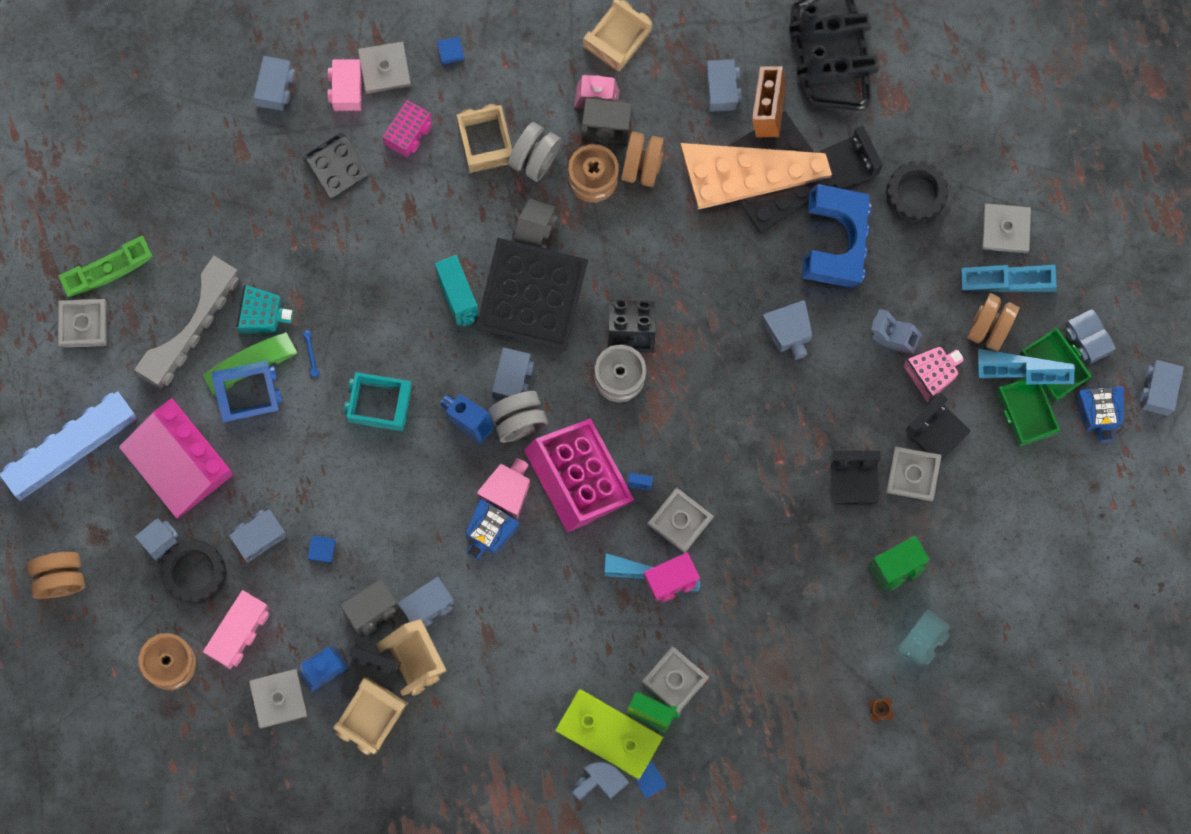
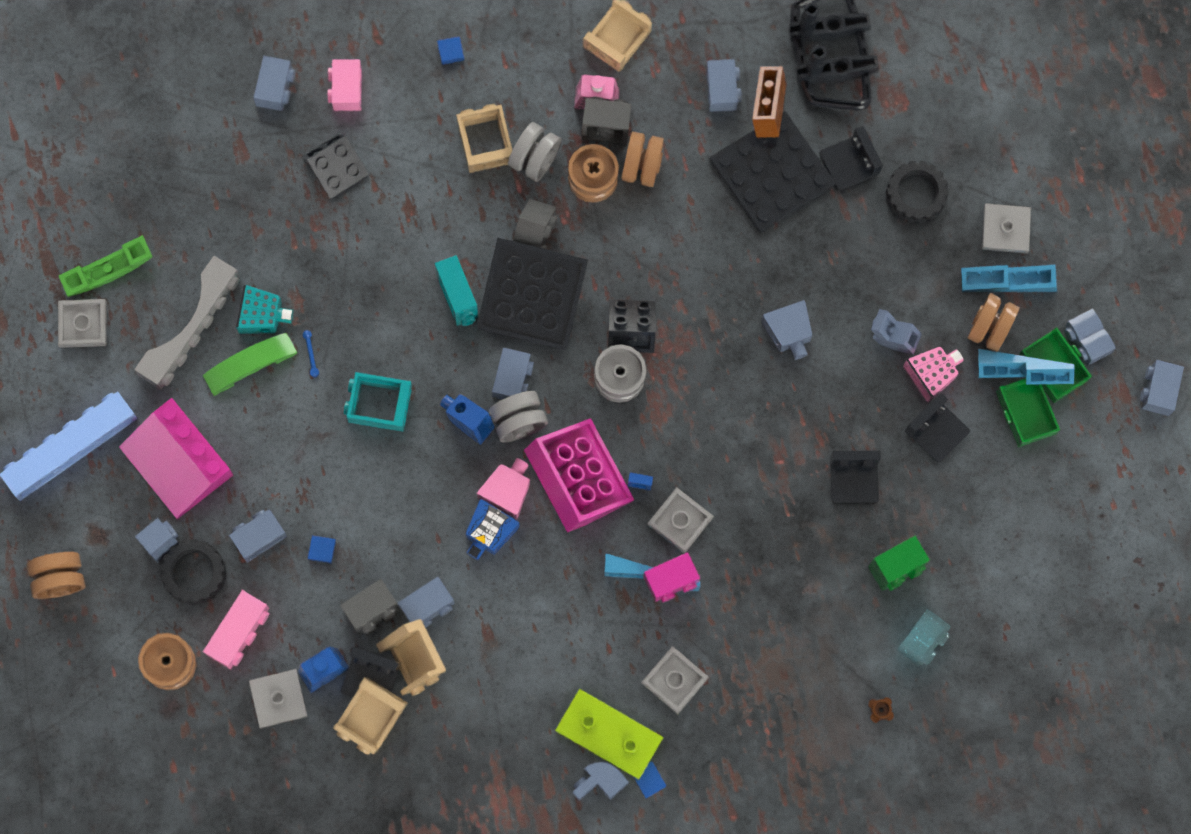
(219, 378): blue window -> none
(384, 67): light grey plate -> none
(407, 129): dark pink brick -> none
(652, 712): green container -> none
(737, 173): light nougat wing -> none
(852, 212): blue arch -> none
(913, 474): light grey plate -> none
(1101, 410): torso -> none

